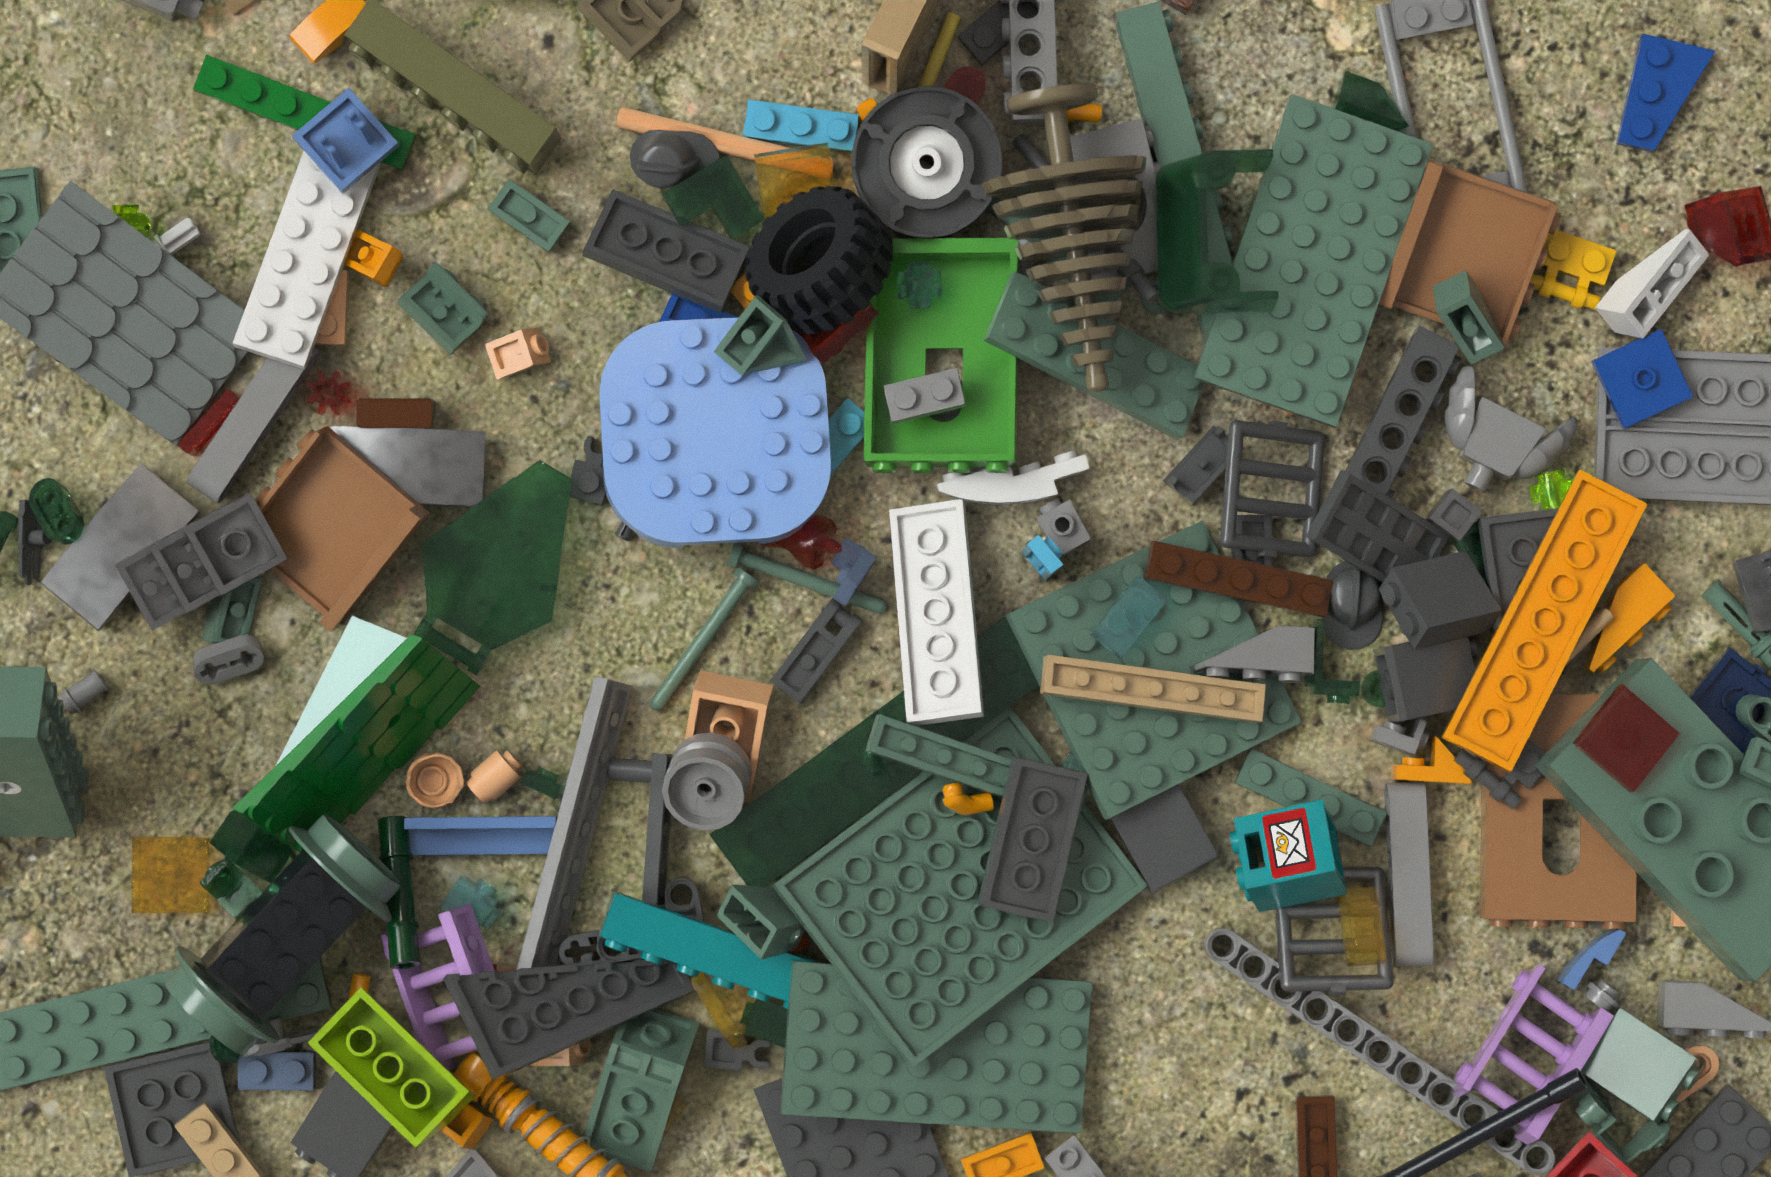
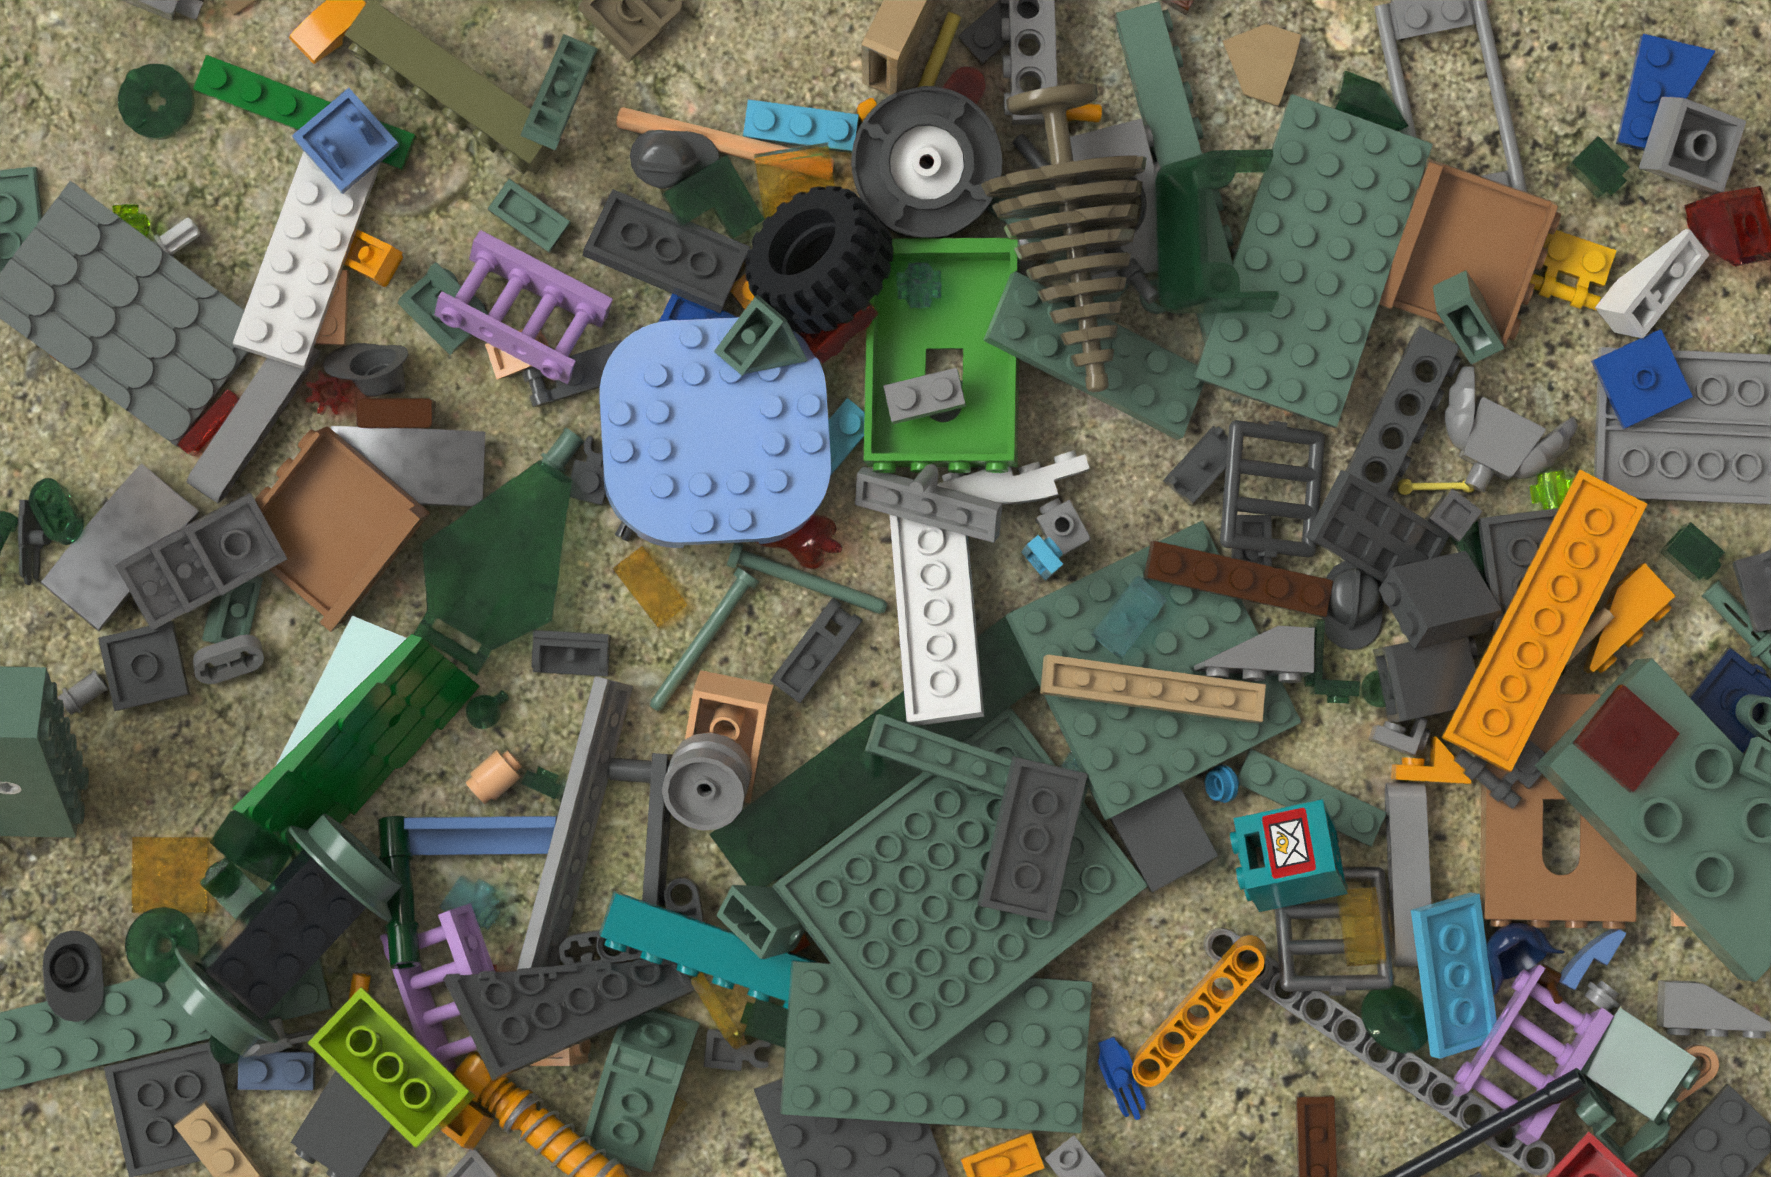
(73, 976): none -> dark grey piece
(143, 666): none -> dark grey plate
(145, 940): none -> clear green dish
(169, 118): none -> clear green plate
(371, 367): none -> dark grey piece
(434, 780): light nougat hair -> none
(485, 710): none -> clear green piece
(539, 278): none -> lavender fence
(559, 92): none -> sand green plate
(562, 450): none -> sand green pin
(570, 653): none -> dark grey hinge
(585, 376): none -> dark grey plate
(650, 587): none -> clear yellow tile
(854, 565): sand blue bracket -> none
(928, 503): none -> light grey plate
(966, 804): light orange arm -> none
(1117, 1072): none -> blue piece
(1193, 1027): none -> light orange beam
(1222, 784): none -> dark azure plate
(1263, 61): none -> tan slope
(1395, 1019): none -> clear green dish
(1405, 486): none -> light yellow hinge
(1454, 974): none -> medium azure plate
(1515, 949): none -> dark blue hair
(1550, 980): none -> reddish brown hand
(1599, 168): none -> clear green brick
(1692, 144): none -> light grey brick
(1693, 553): none -> clear green brick

